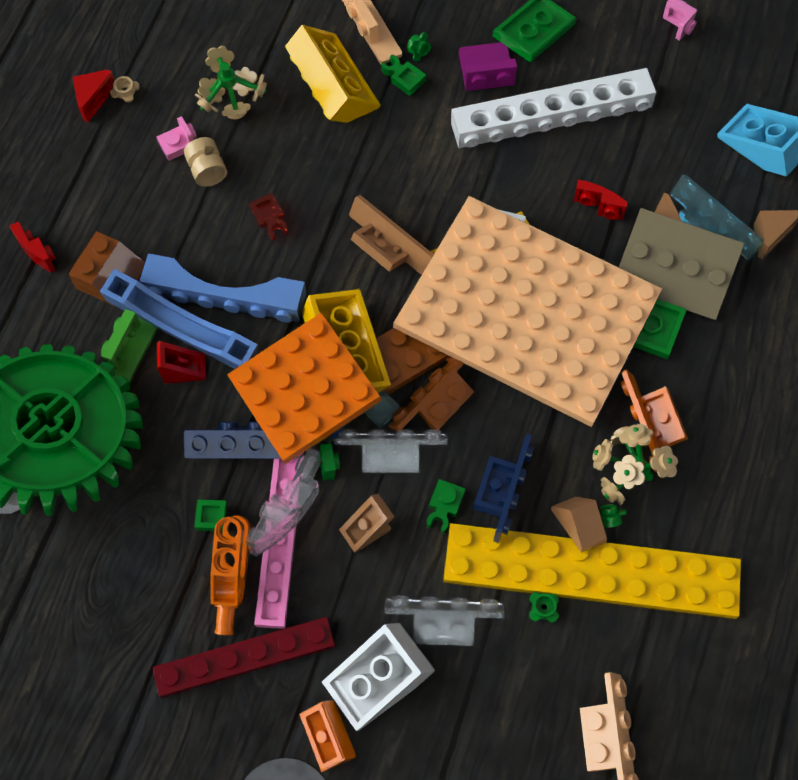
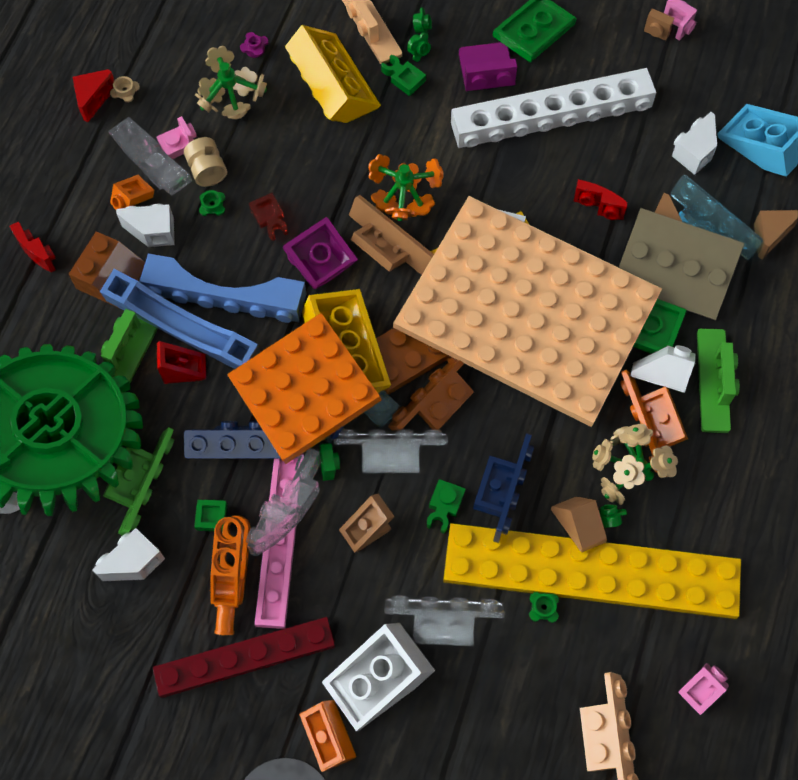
(130, 192): none -> orange bracket
(130, 560): none -> white slope
(135, 483): none -> bright green bracket
(149, 157): none -> clear slope
(149, 224): none -> white slope
(212, 197): none -> green plate
(254, 45): none -> magenta plate
(320, 253): none -> magenta slope
(405, 179): none -> orange plant
(422, 22): none -> green plate
(659, 24): none -> medium nougat plate
(666, 367): none -> white slope
(697, 145): none -> white slope
(704, 688): none -> bright pink bracket
(716, 379): none -> bright green bracket

